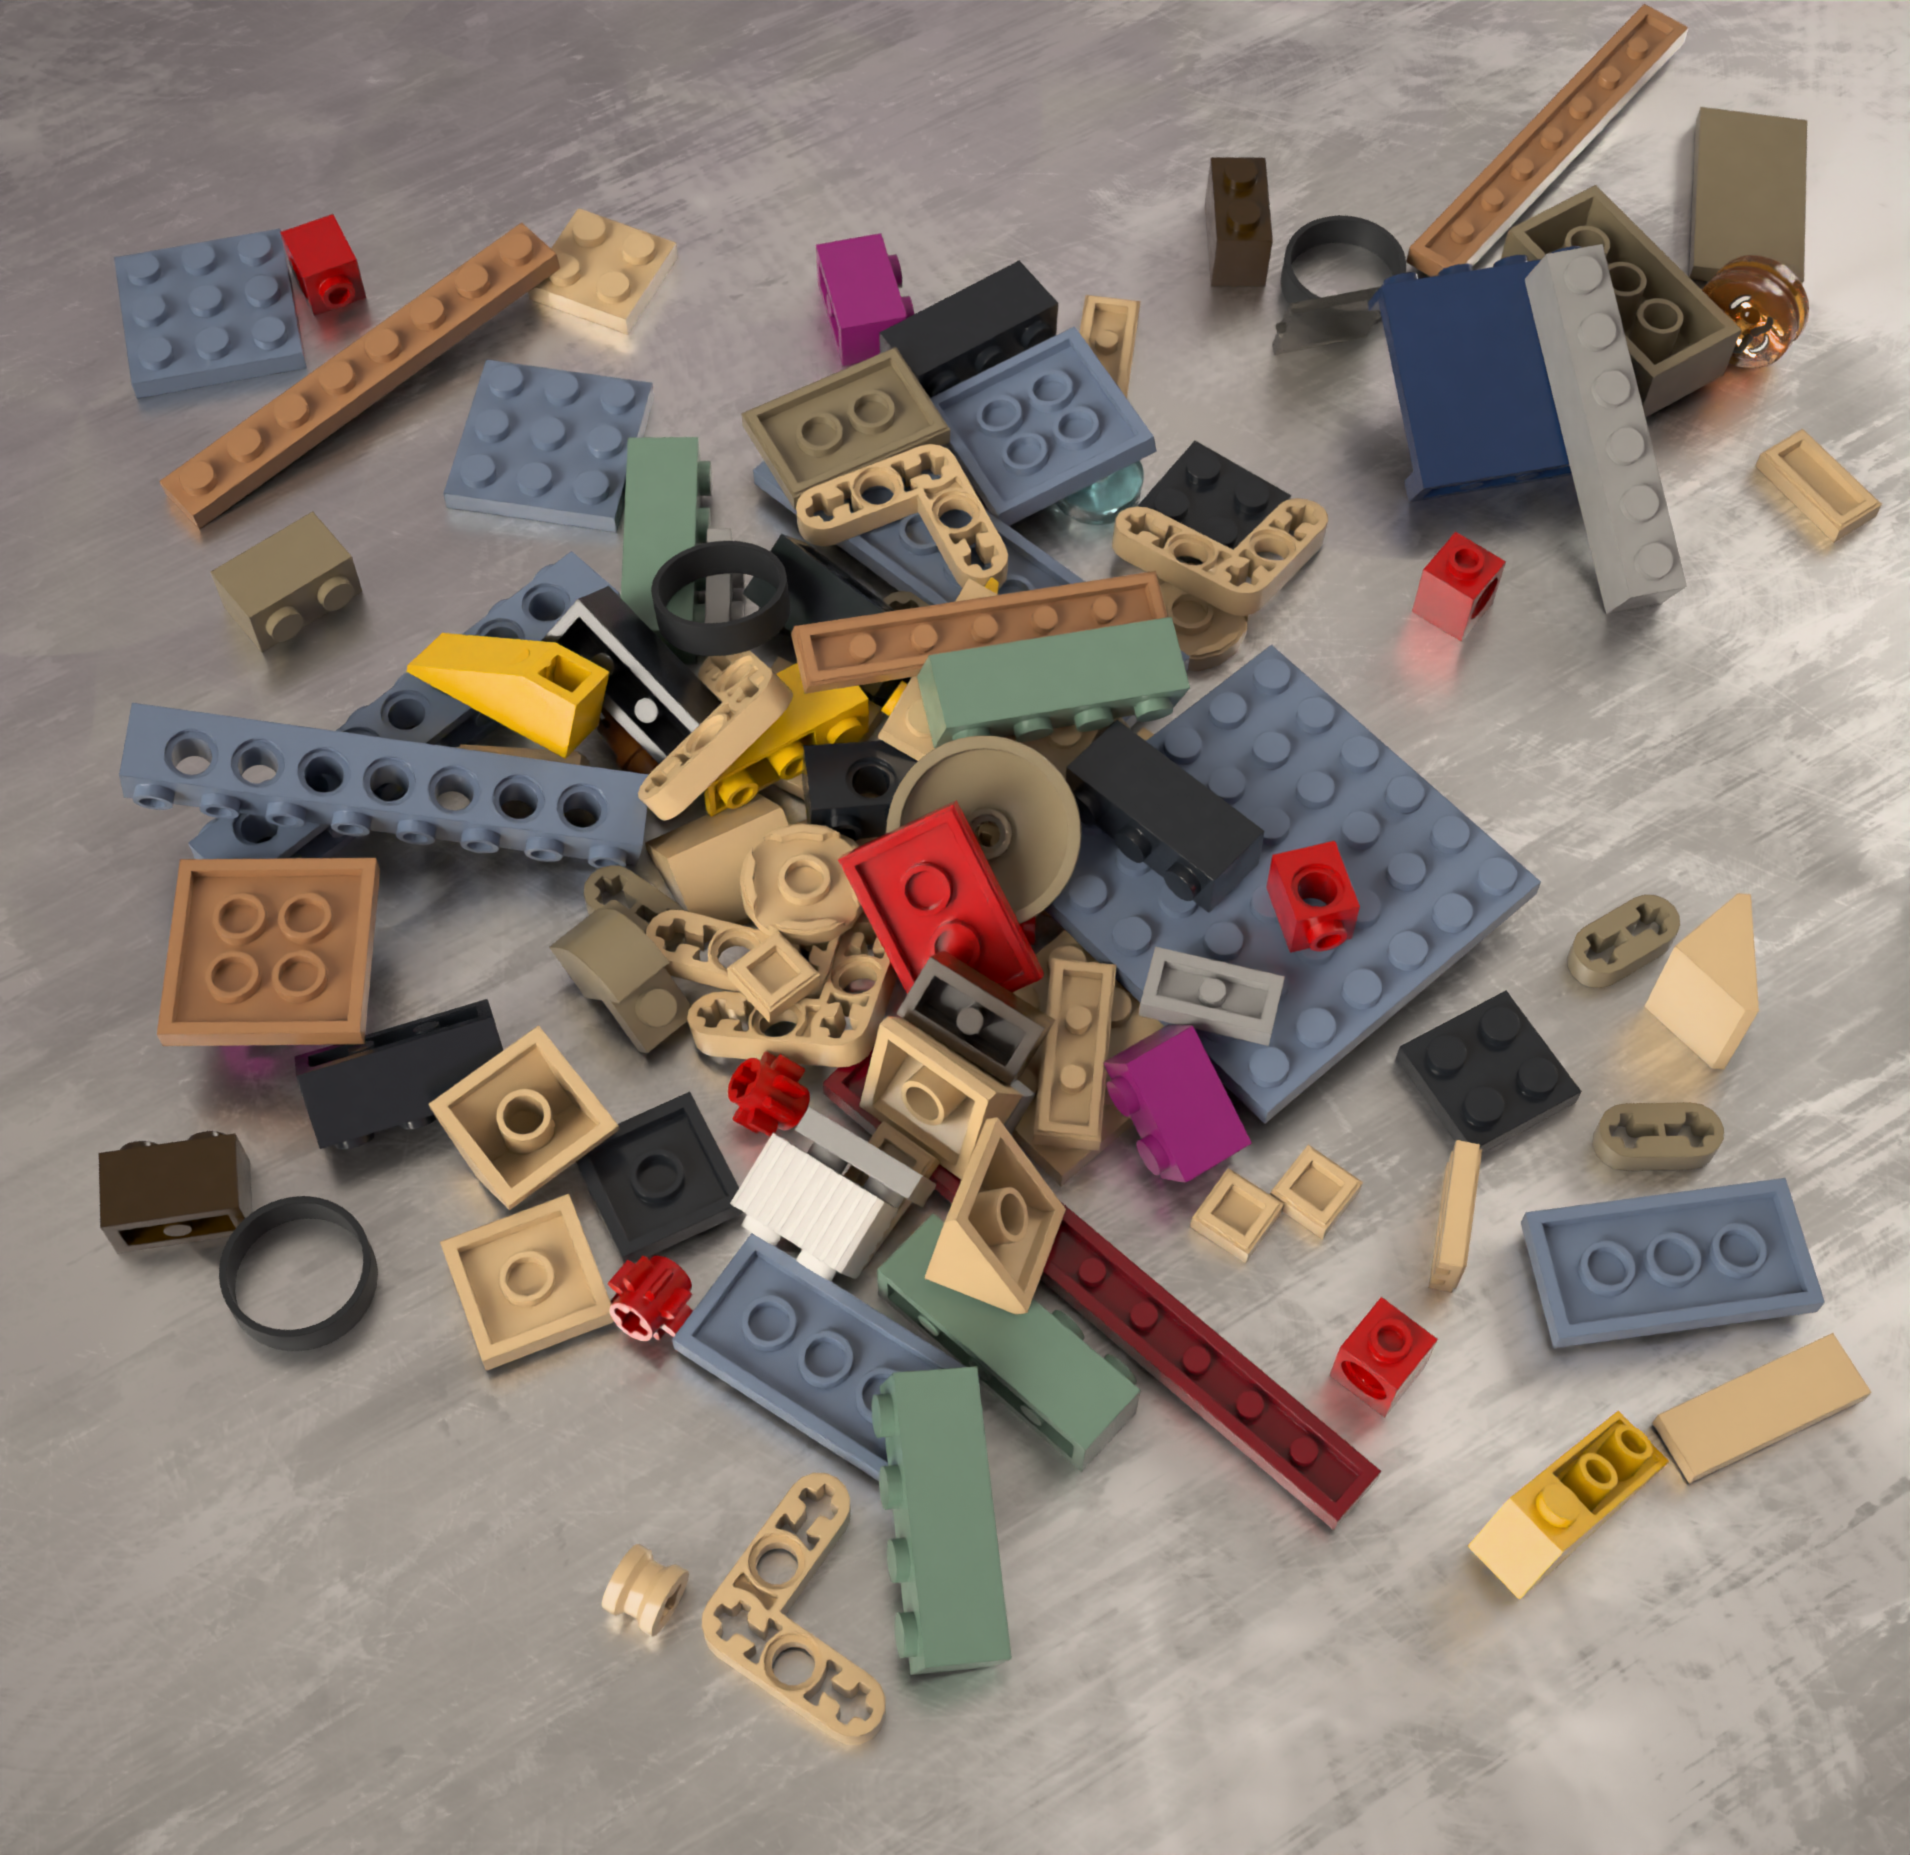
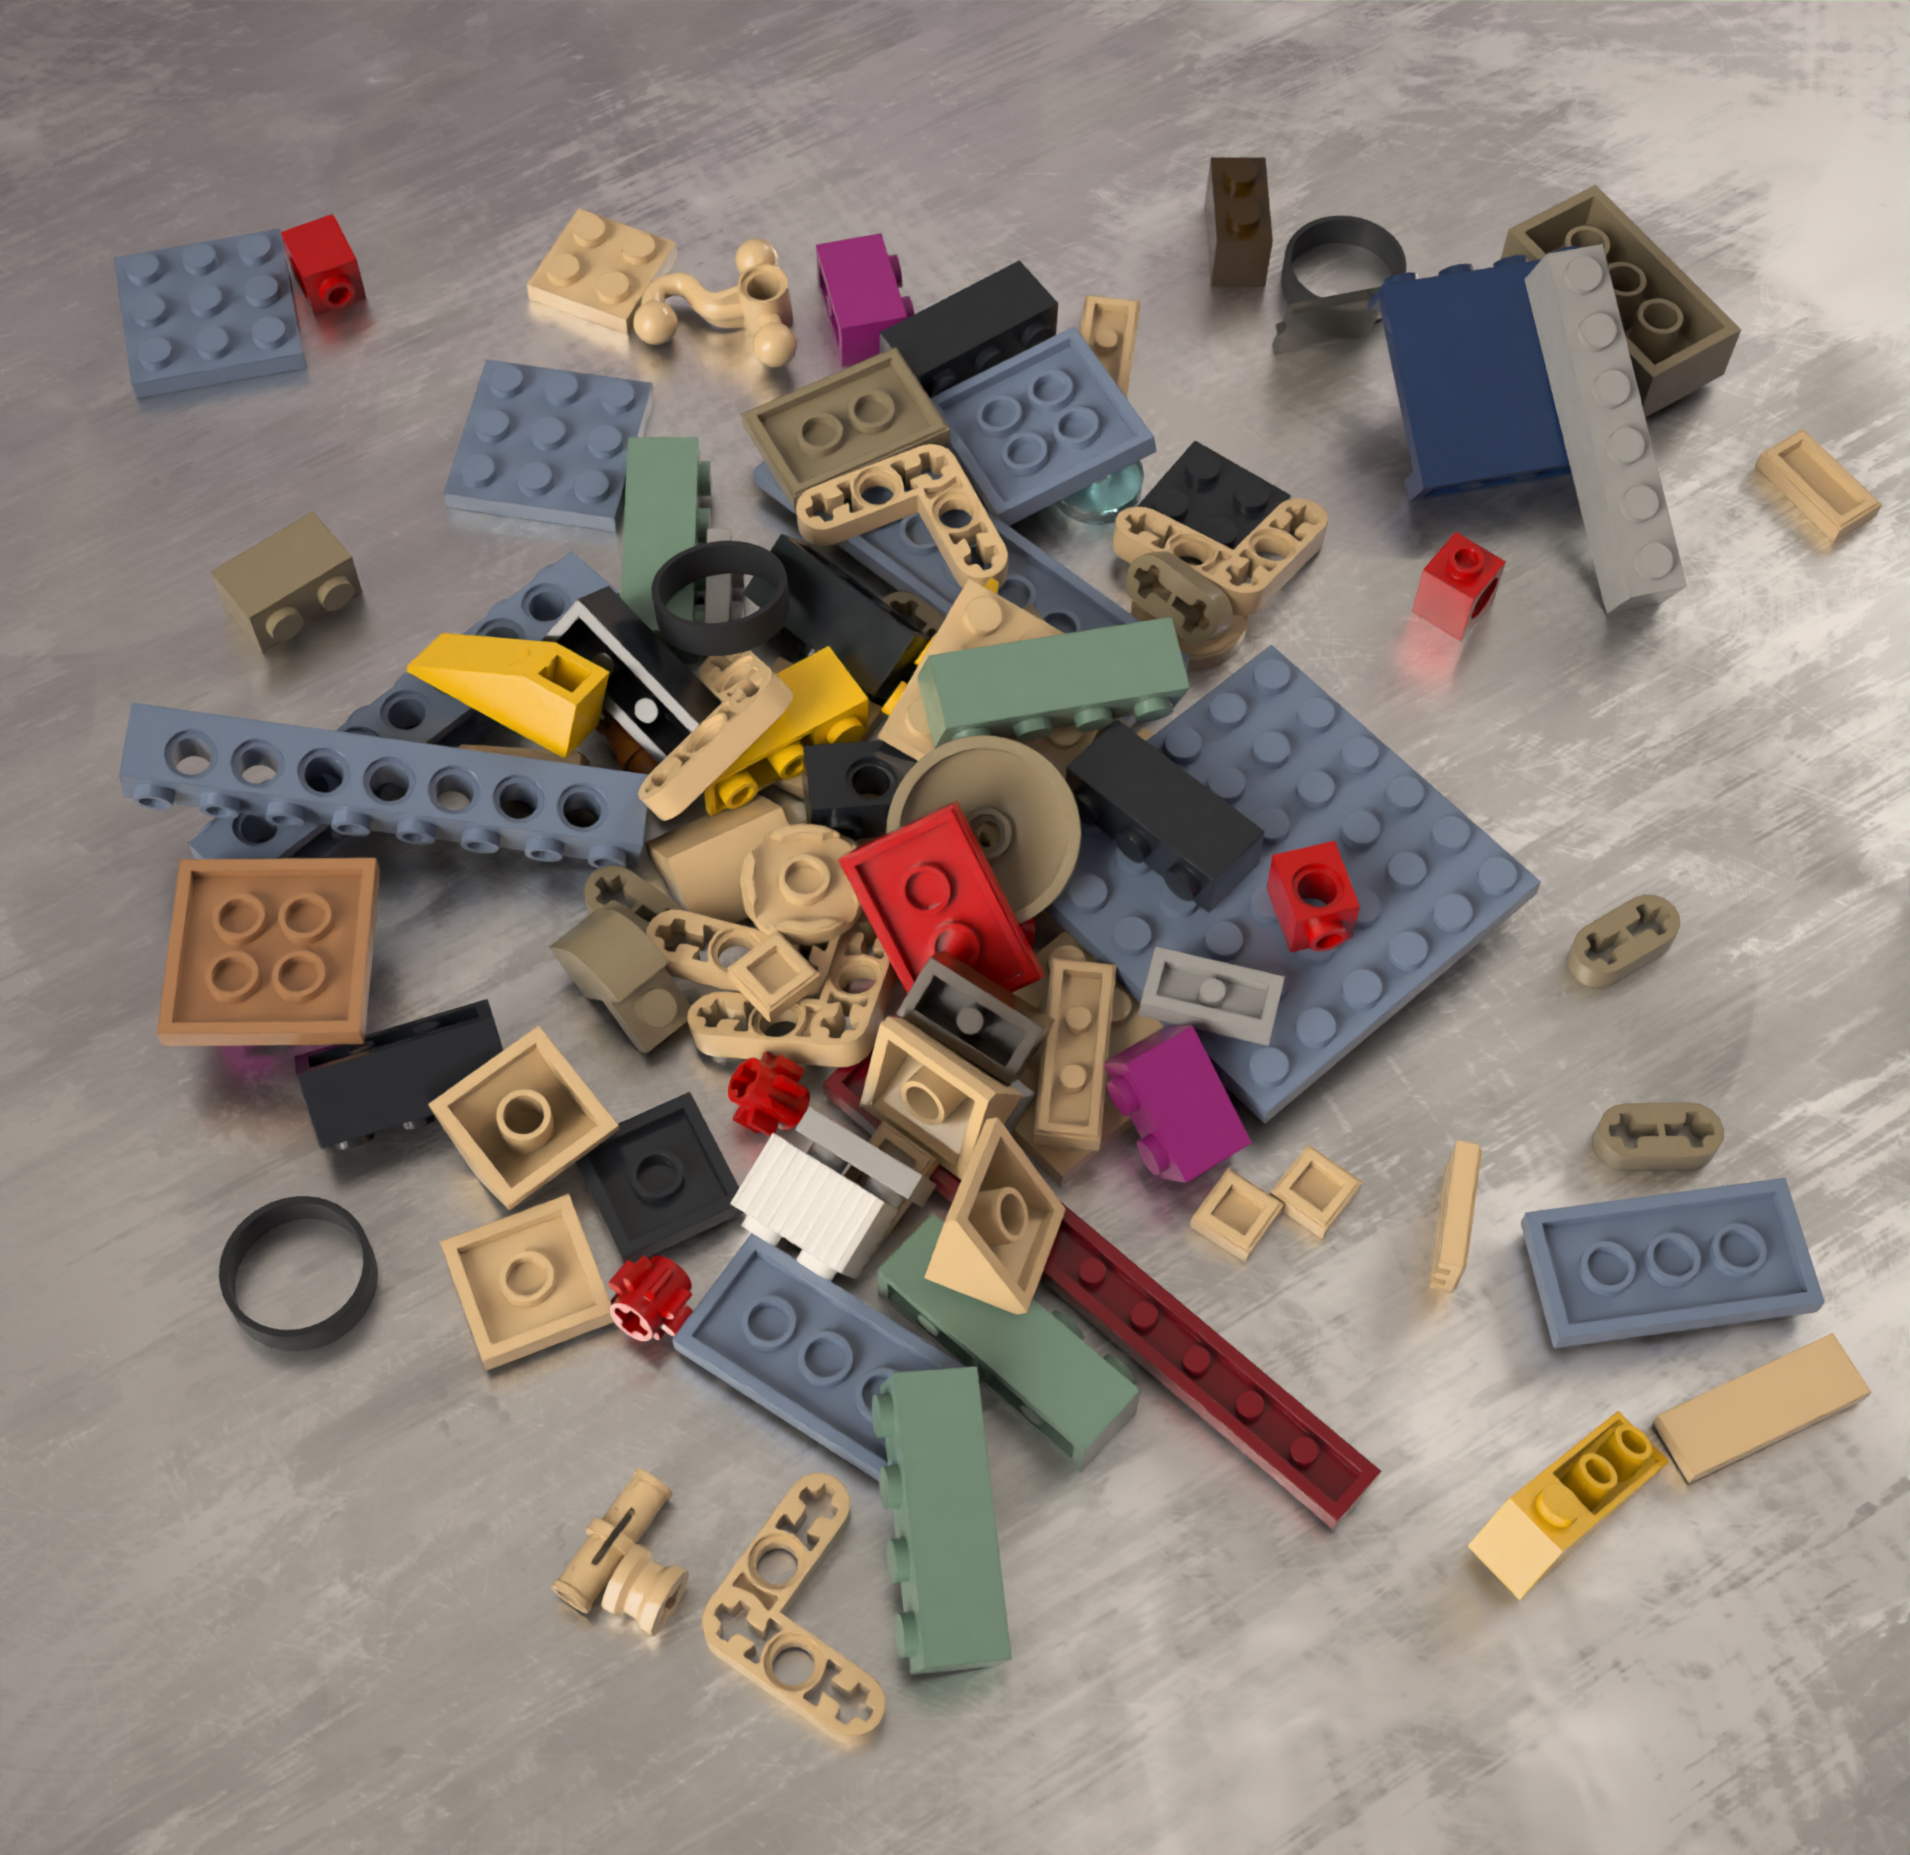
(174, 1191): dark brown brick -> none
(359, 375): medium nougat plate -> none
(584, 1581): none -> tan pin
(757, 303): none -> tan piece
(900, 641): medium nougat tile -> none
(1182, 591): none -> dark tan beam
(1383, 1357): red brick -> none
(1488, 1073): black plate -> none
(1548, 143): medium nougat plate -> none
(1711, 984): tan slope -> none
(1747, 190): dark tan tile -> none
(1764, 303): clear orange head -> none

